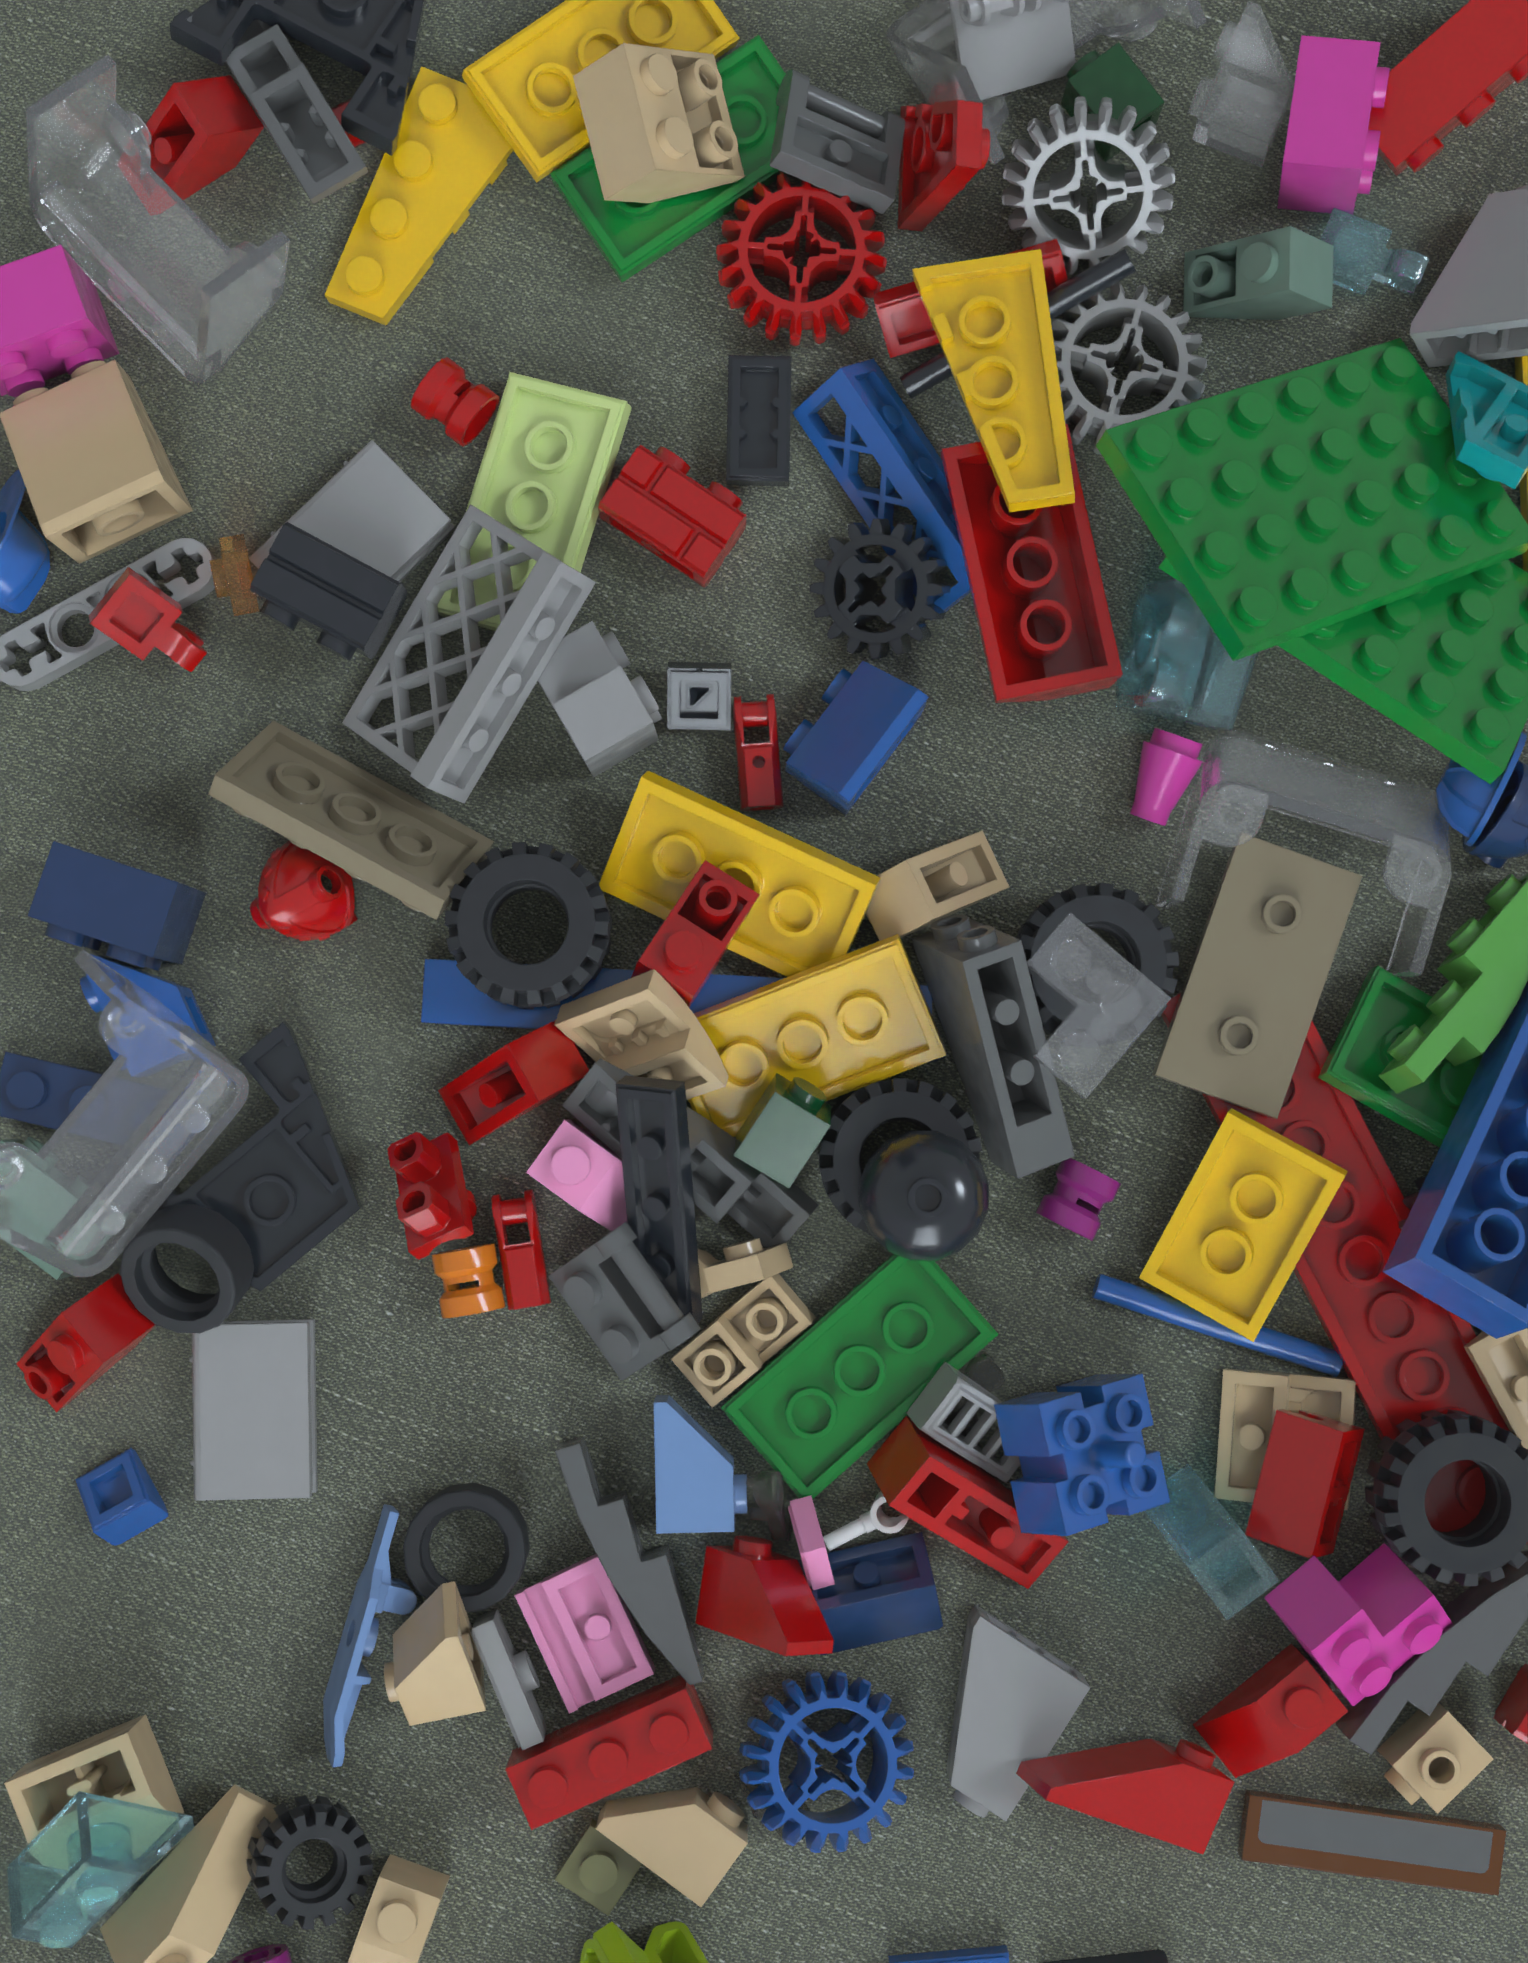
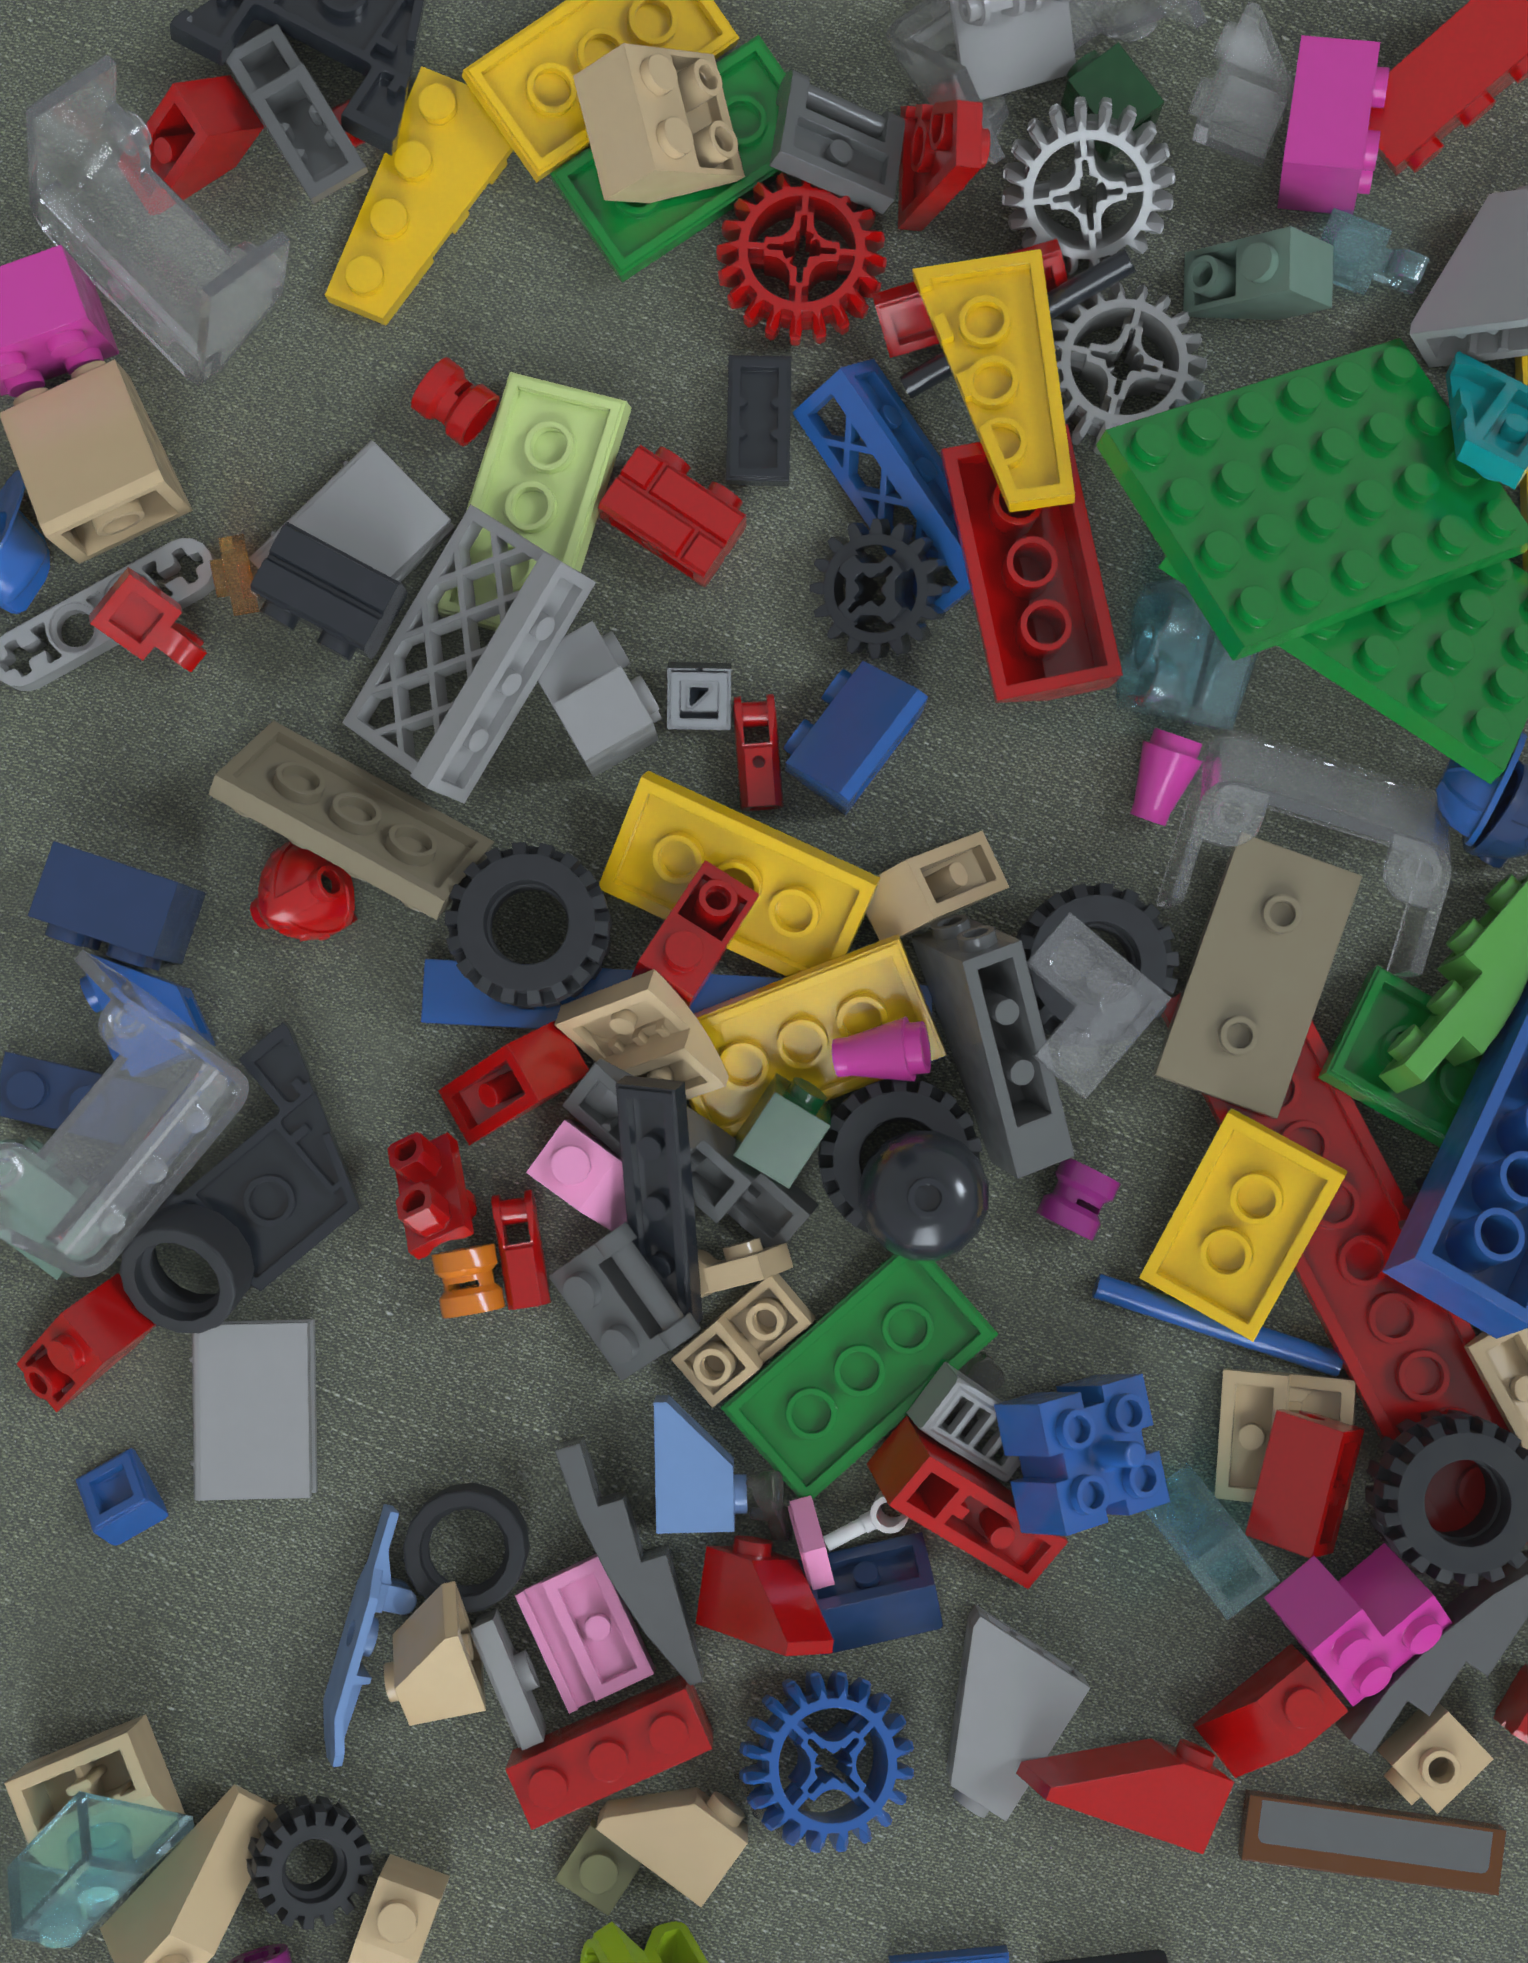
(884, 1052): none -> dark pink cone

